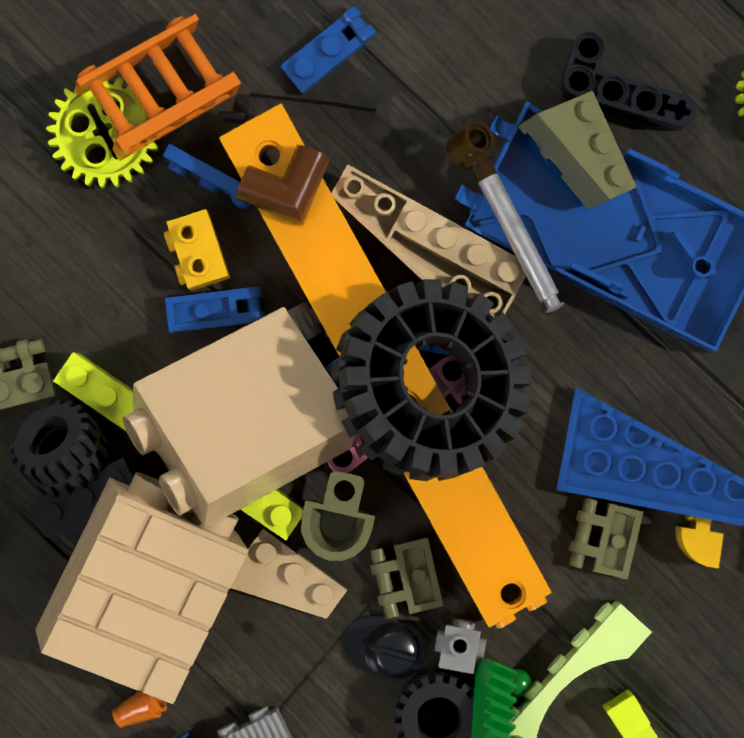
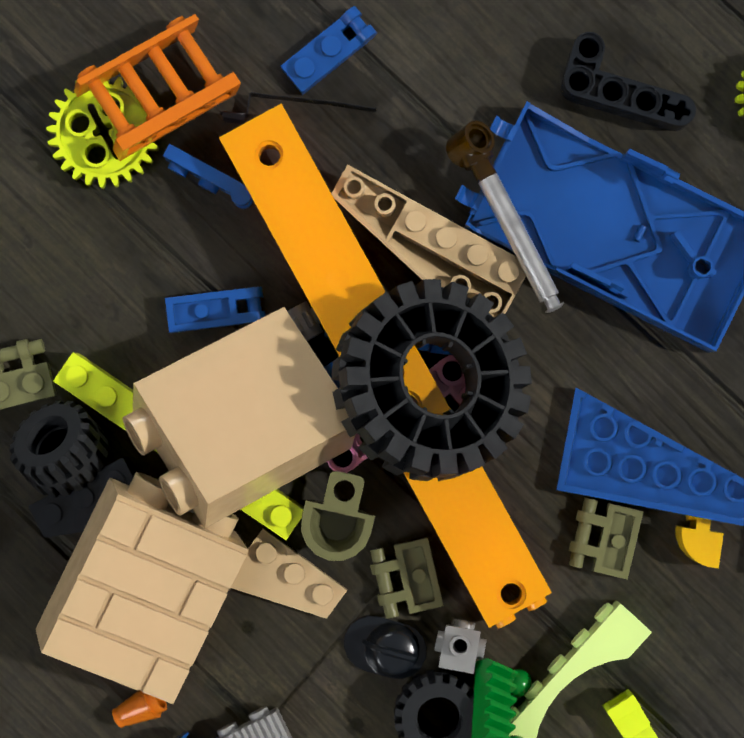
(197, 250): yellow brick -> none
(290, 195): reddish brown brick -> none
(582, 149): olive wedge -> none

